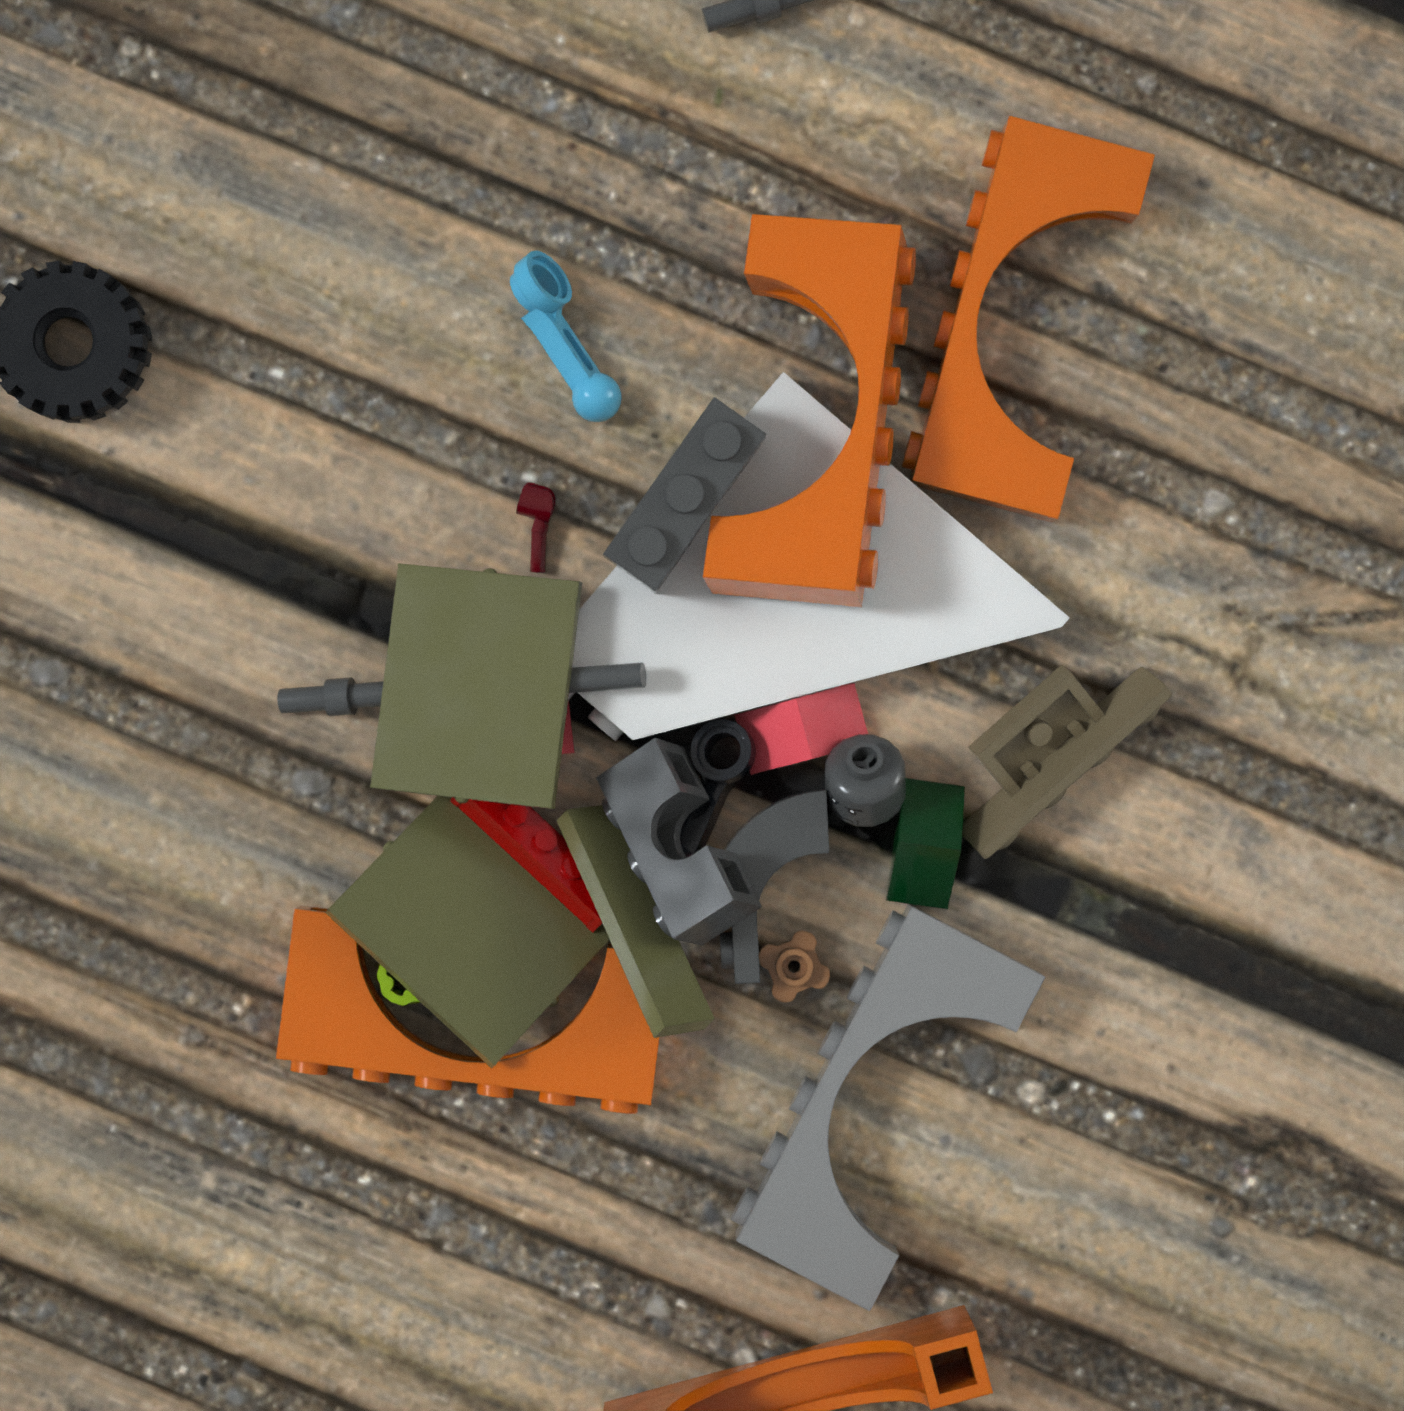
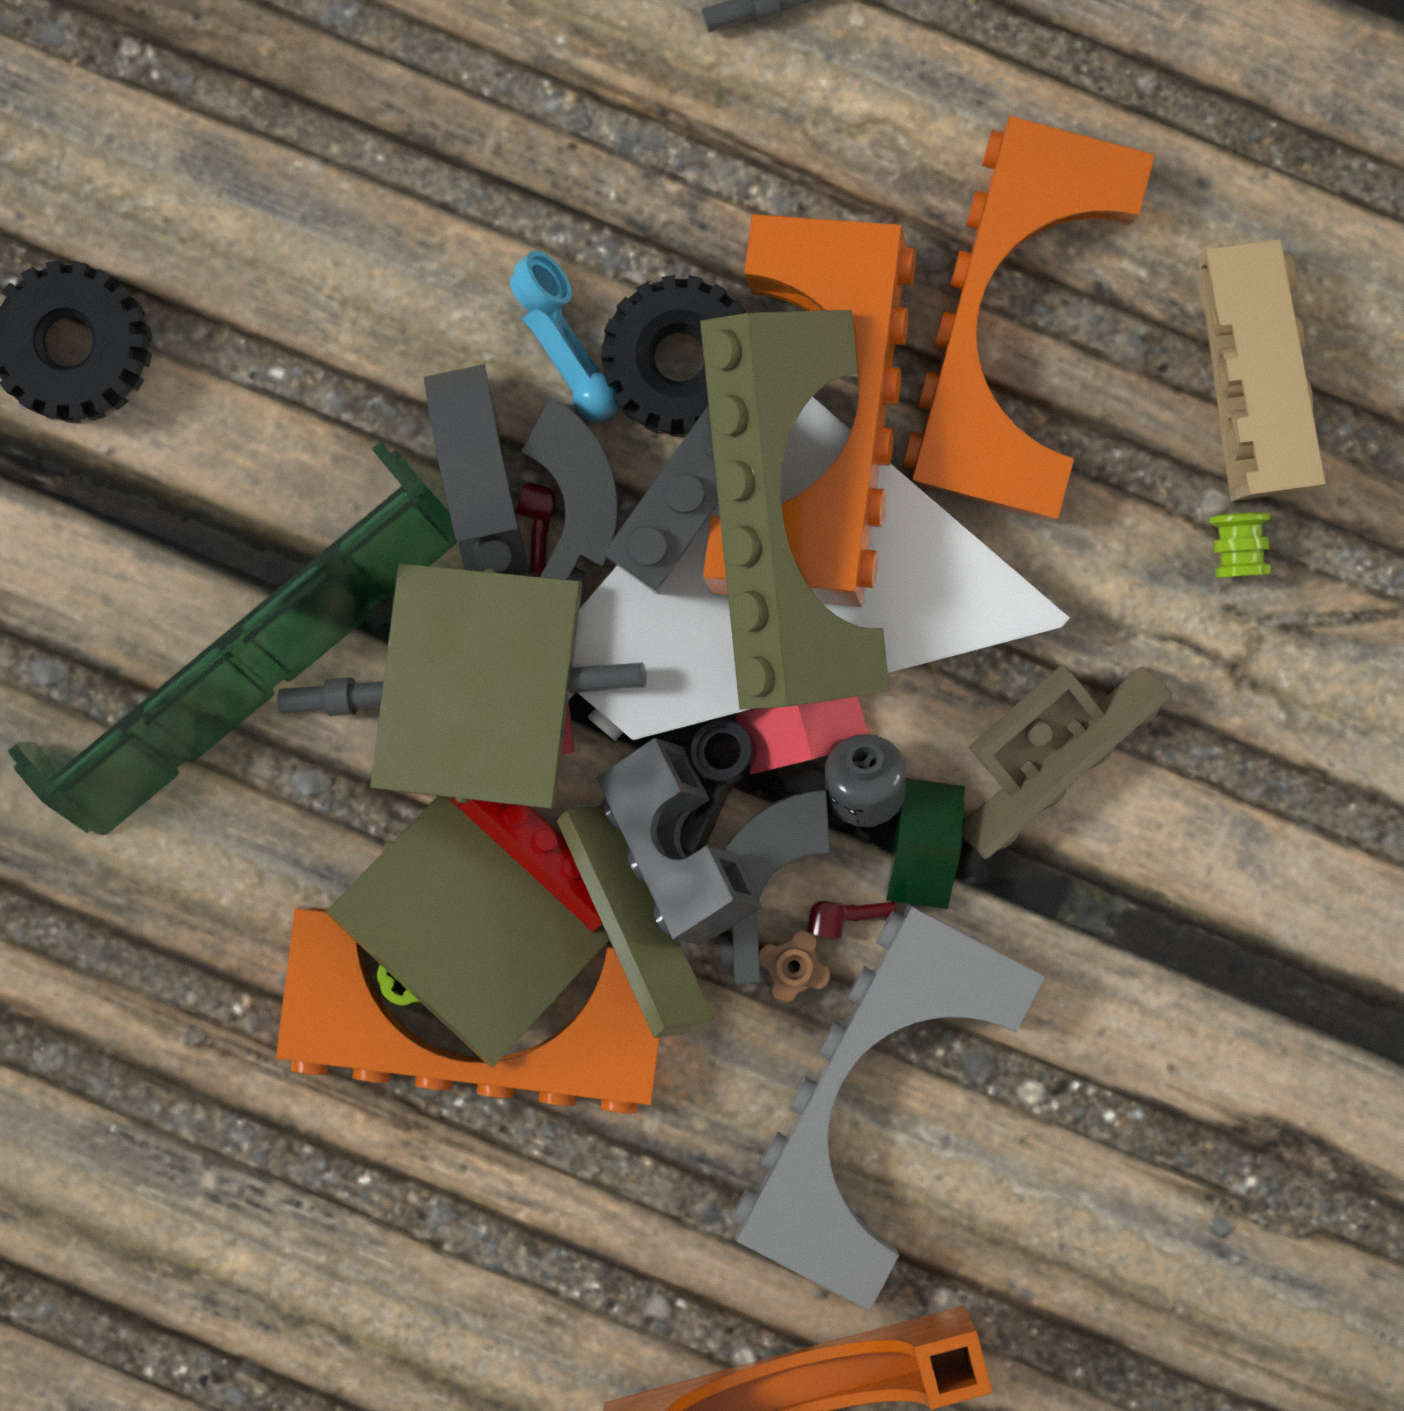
(246, 662): none -> clear green piece
(475, 471): none -> dark grey arch
(581, 469): none -> dark grey arch
(631, 347): none -> black tyre
(758, 382): none -> olive arch
(828, 917): none -> dark red hand
(1241, 544): none -> lime bush
(1259, 371): none -> tan wedge

